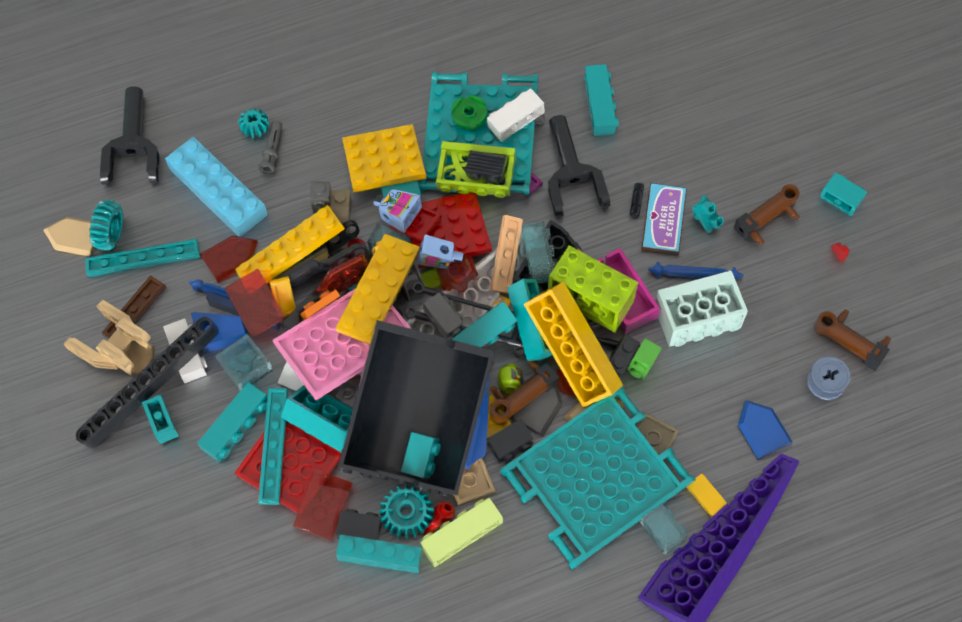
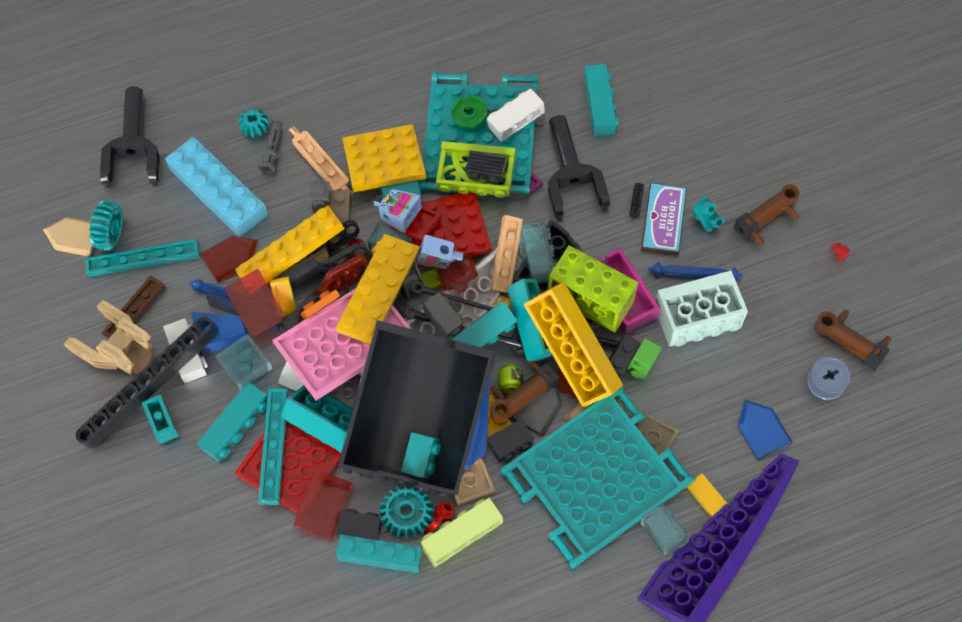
(319, 160): none -> light nougat plate
(843, 194): teal brick -> none

